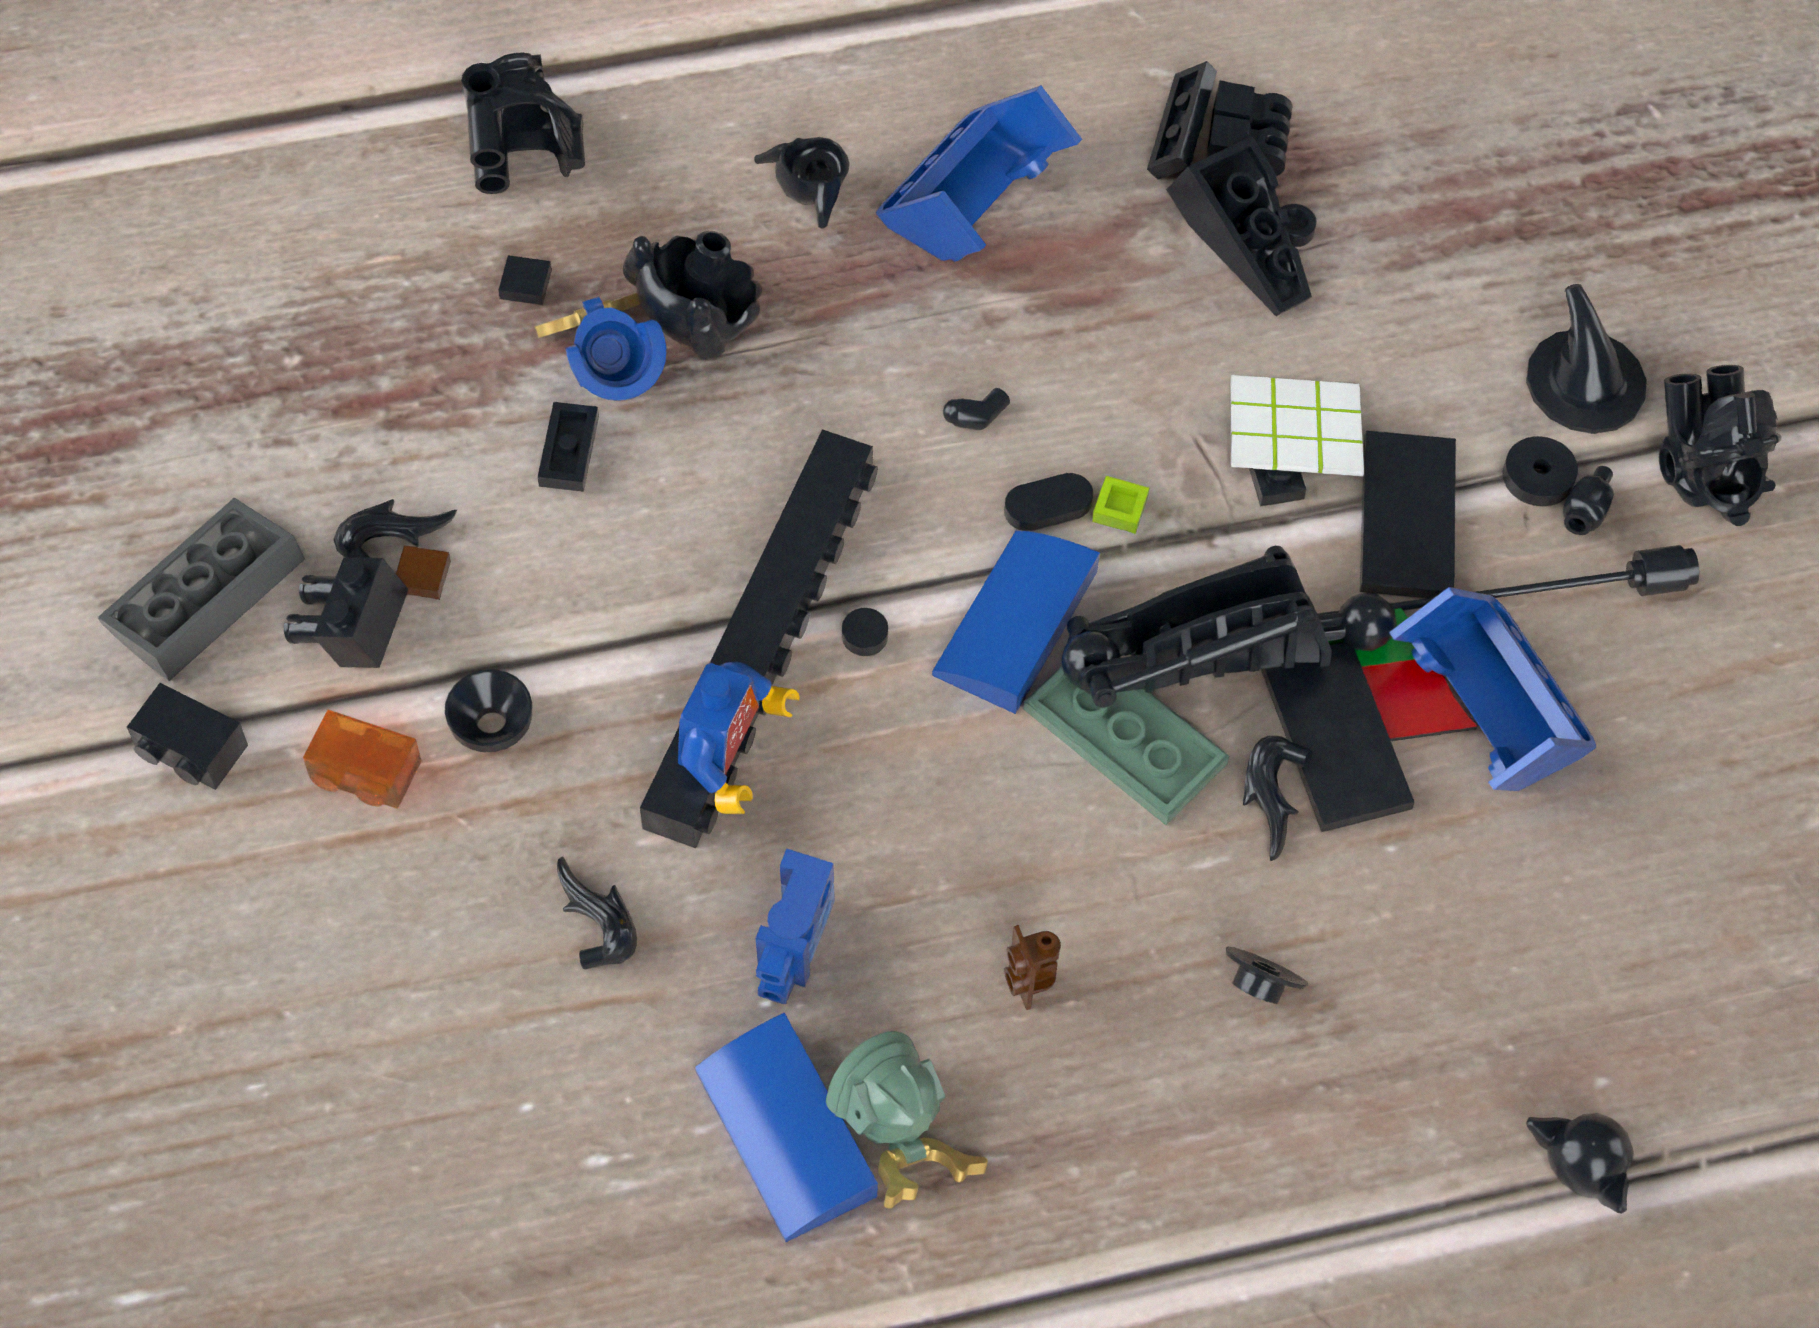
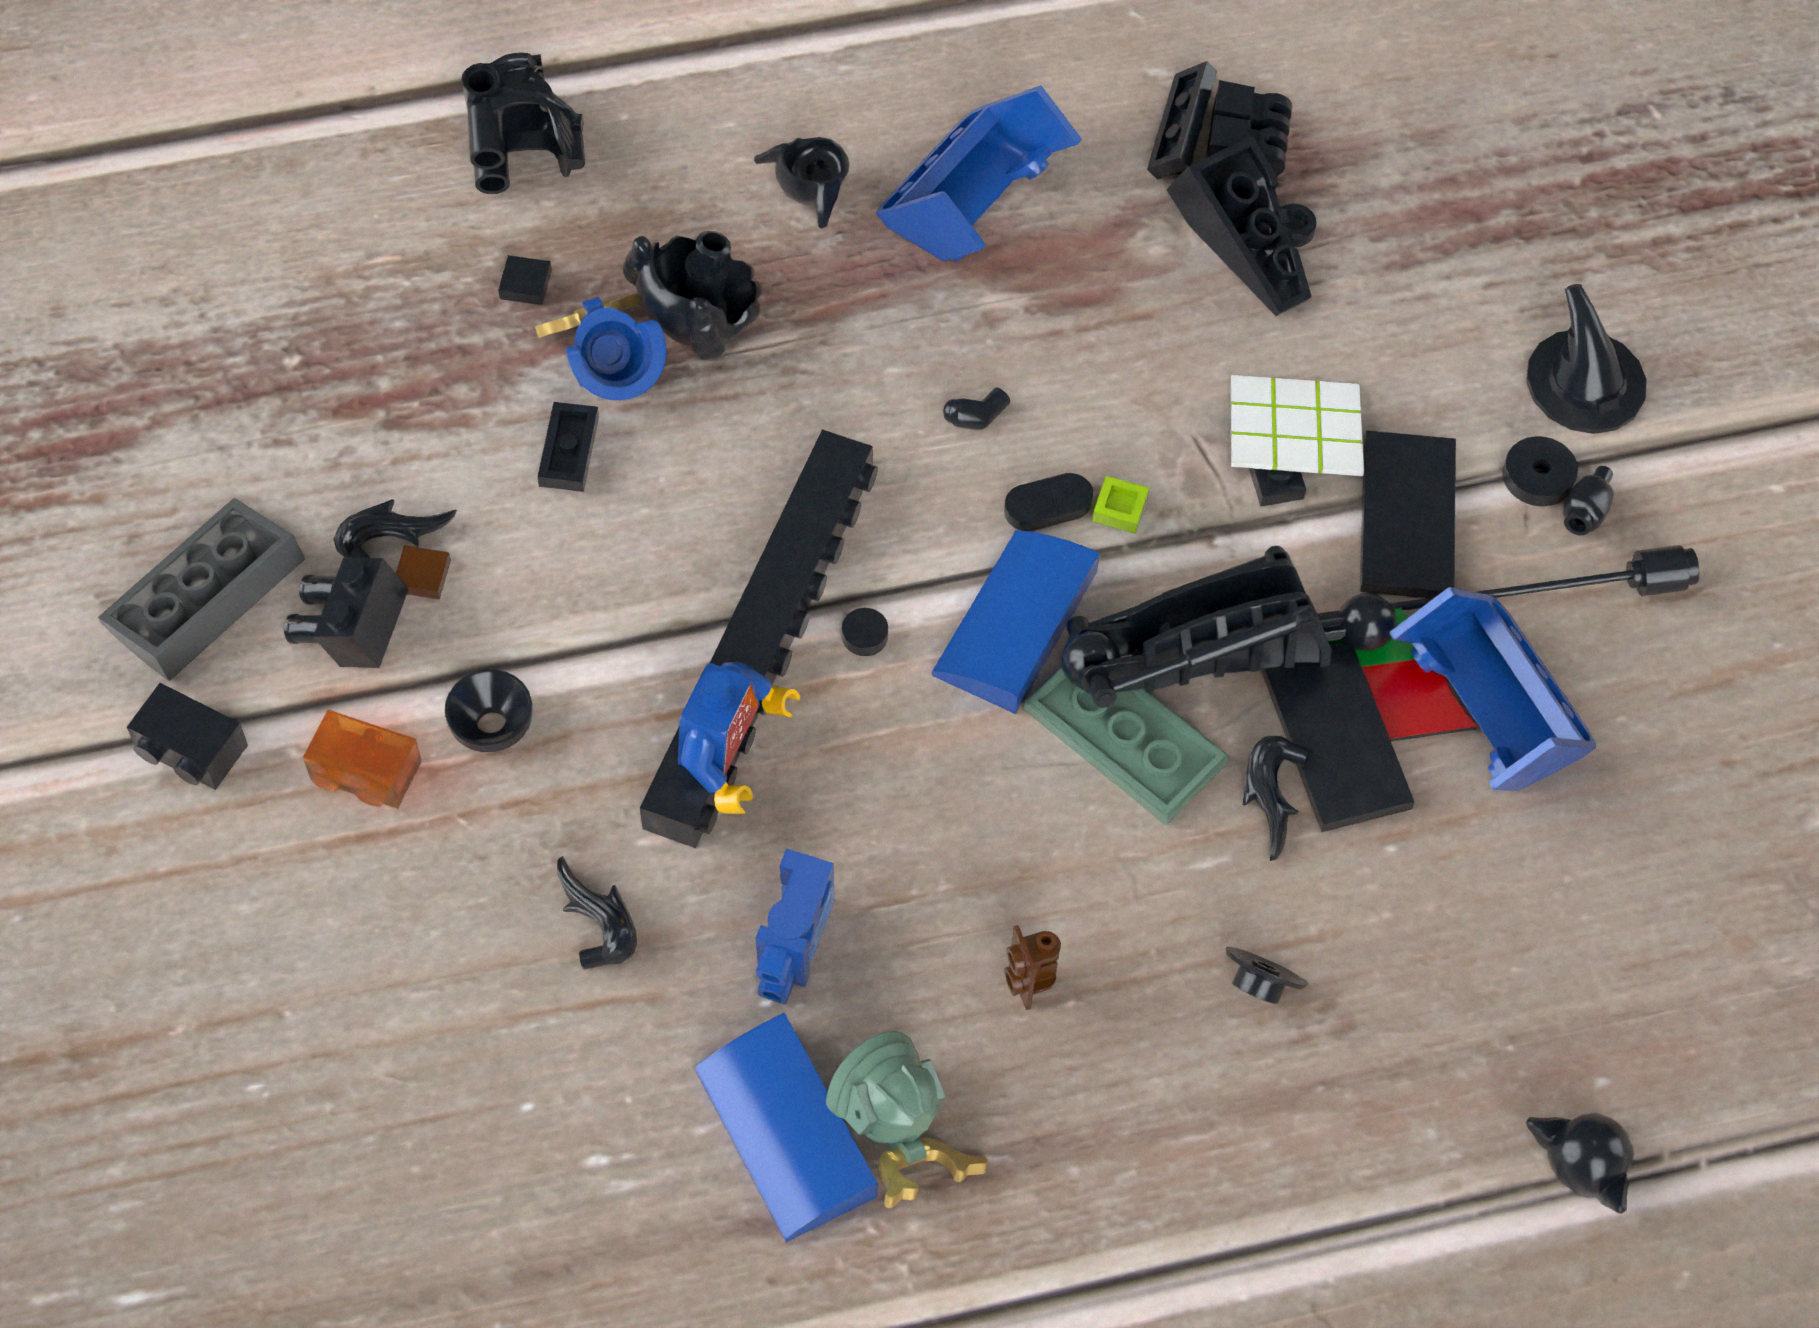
(1721, 437): black helmet -> none

